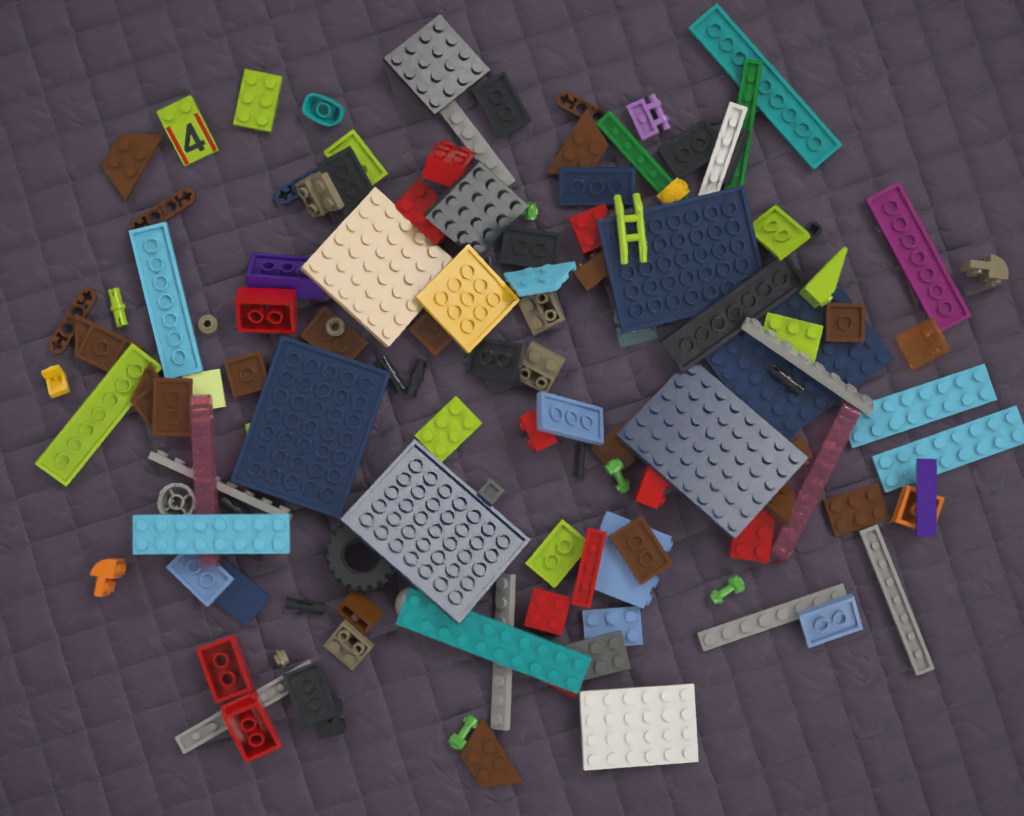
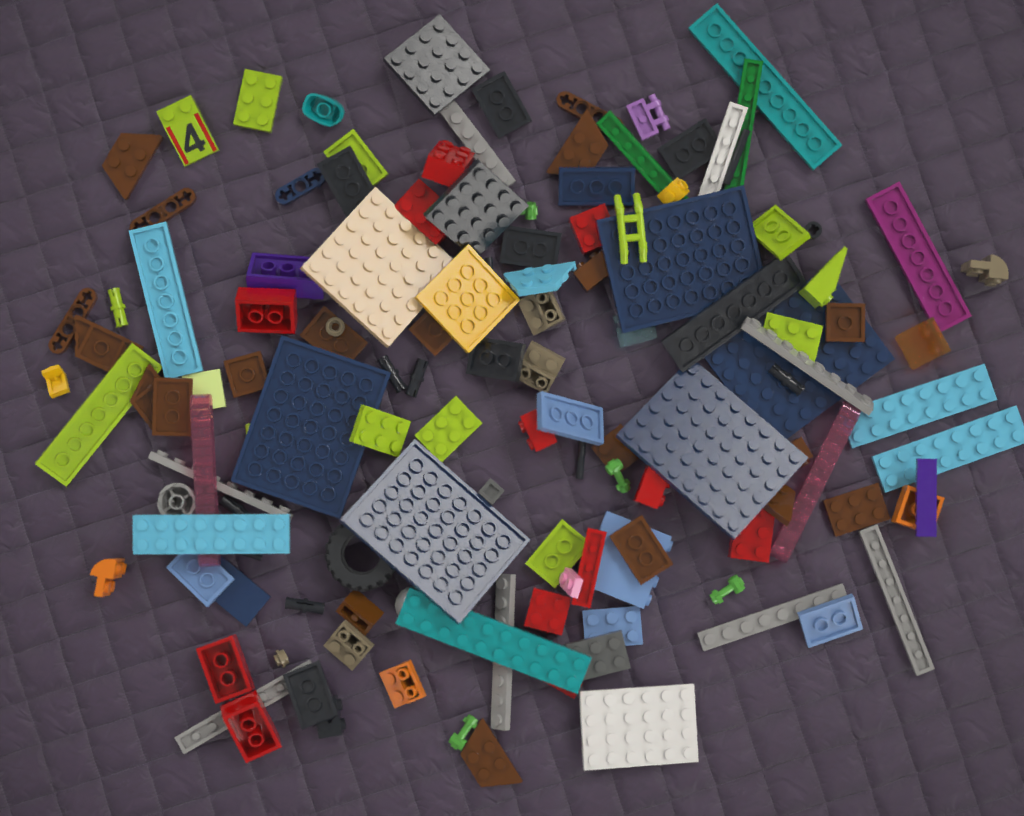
(208, 330): dark tan plate -> none
(319, 194): dark tan brick -> none
(380, 430): none -> lime plate
(402, 684): none -> orange brick
(570, 582): none -> bright pink plate

